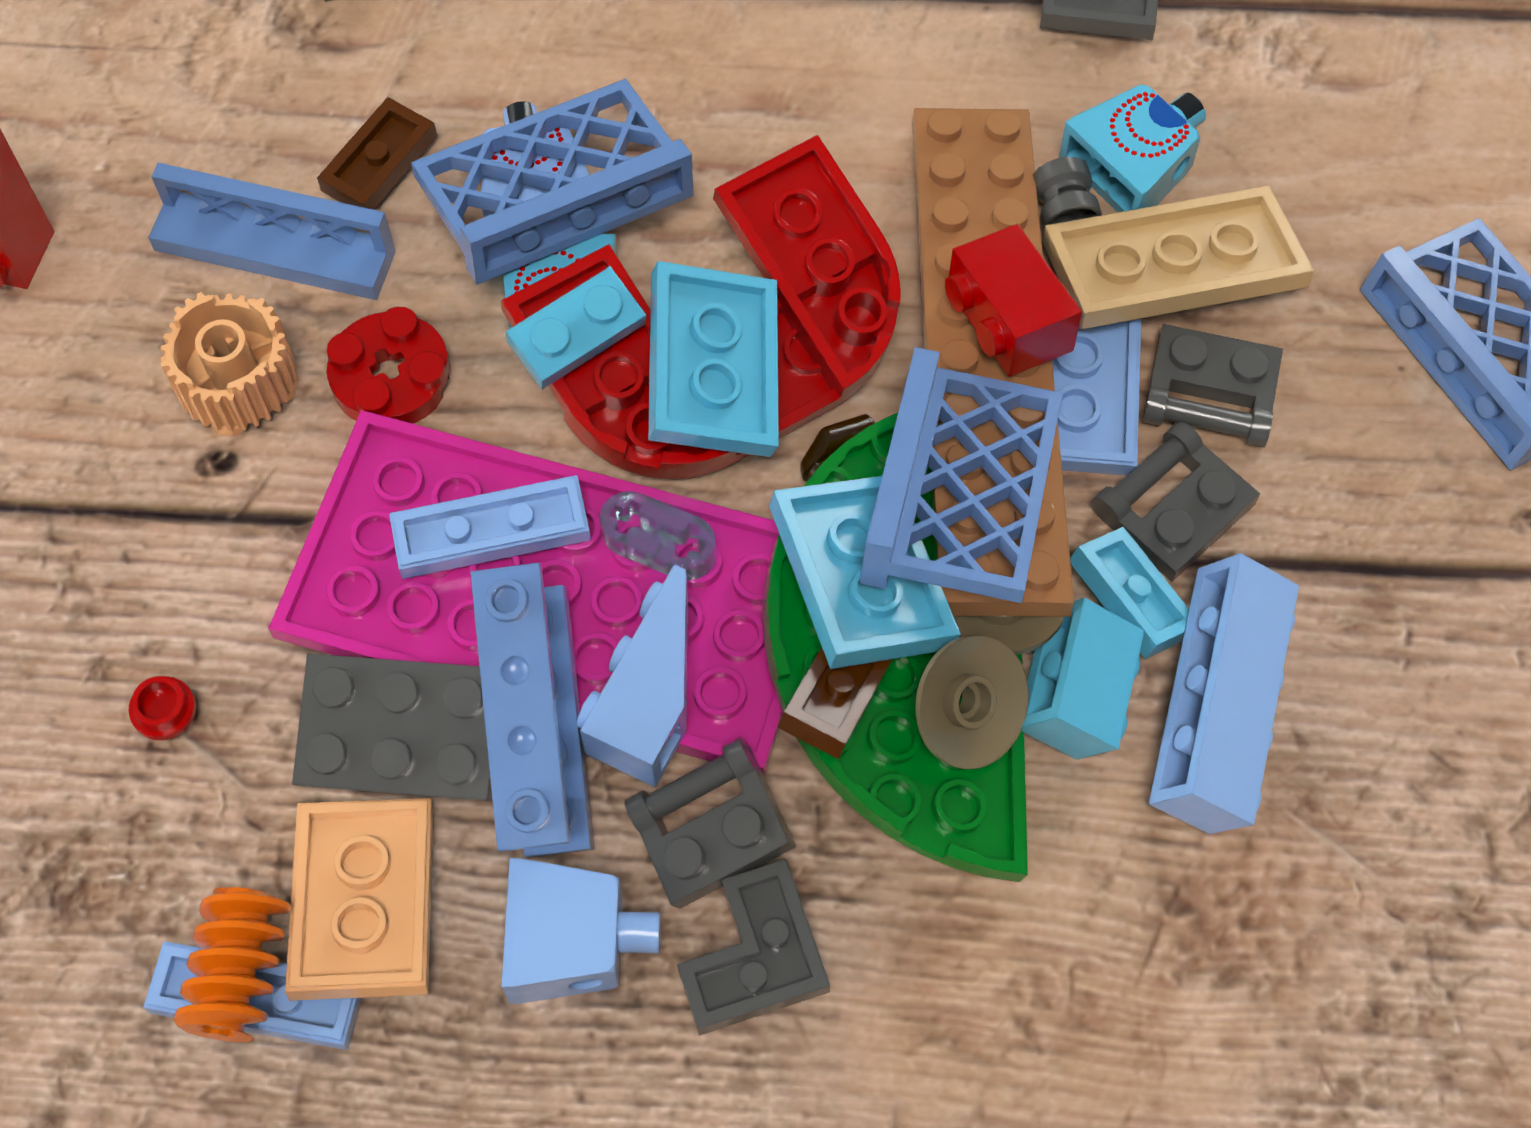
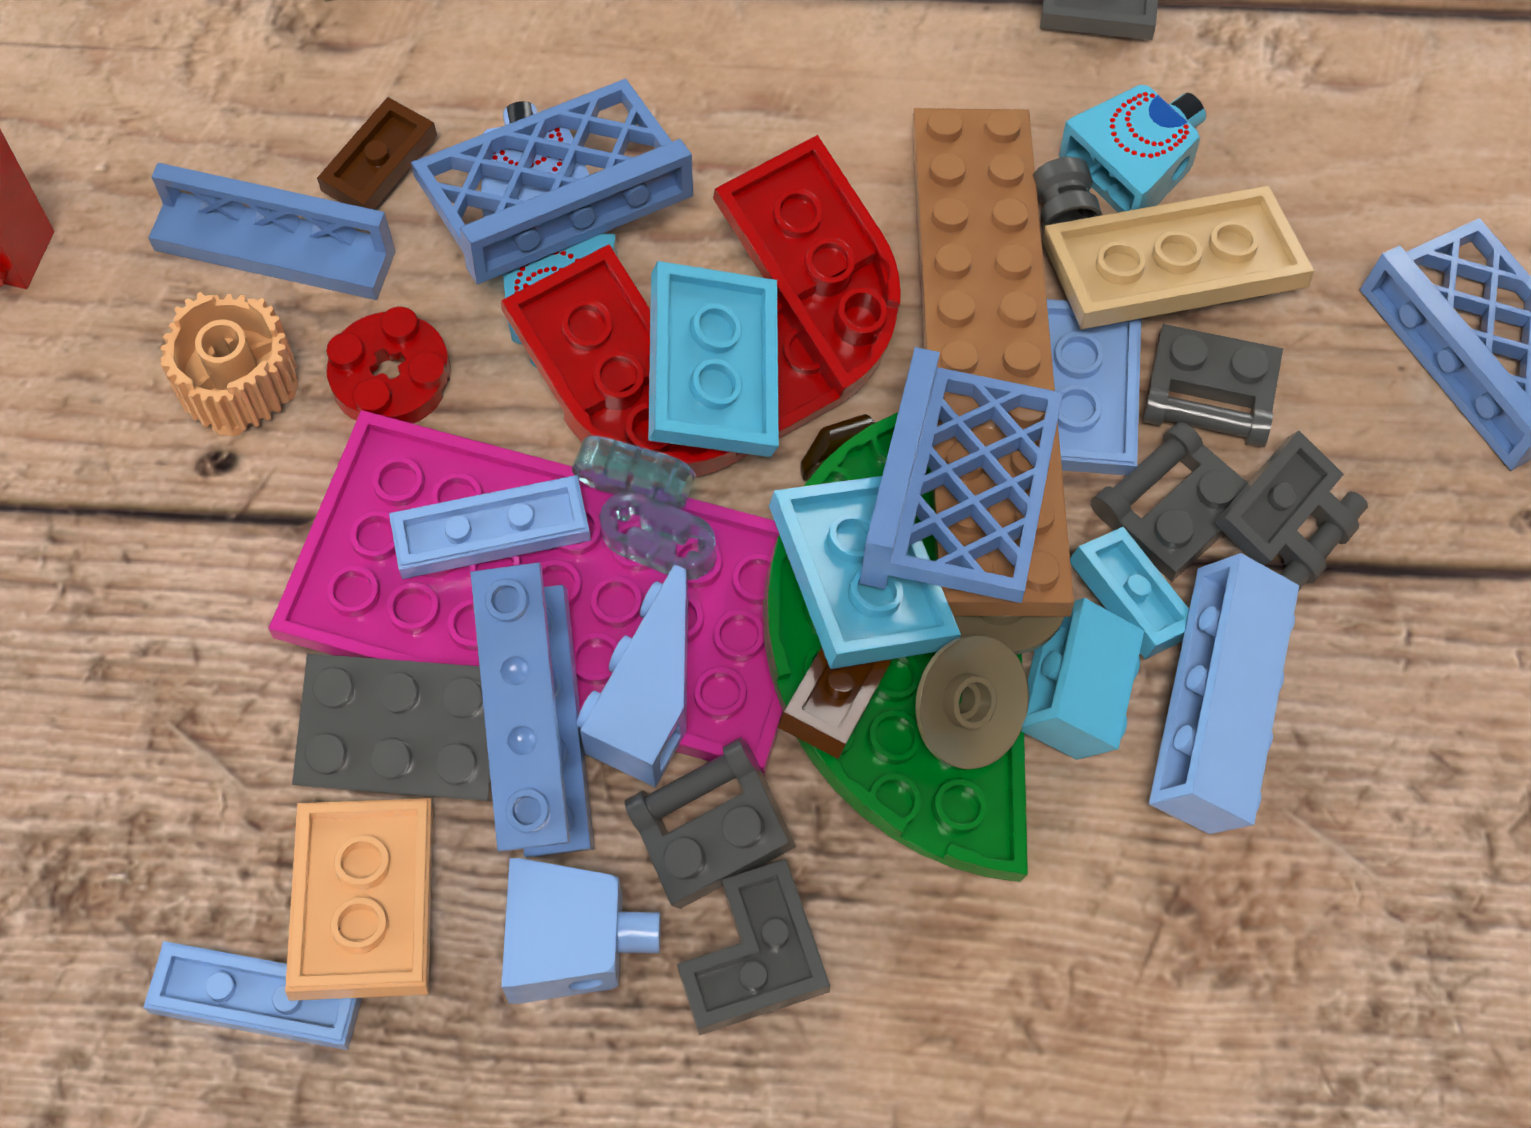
(162, 708): red plate -> none
(230, 963): orange piece -> none
(575, 327): medium azure plate -> none
(625, 467): none -> clear light blue beam
(1012, 300): red brick -> none
(1280, 499): none -> dark grey plate

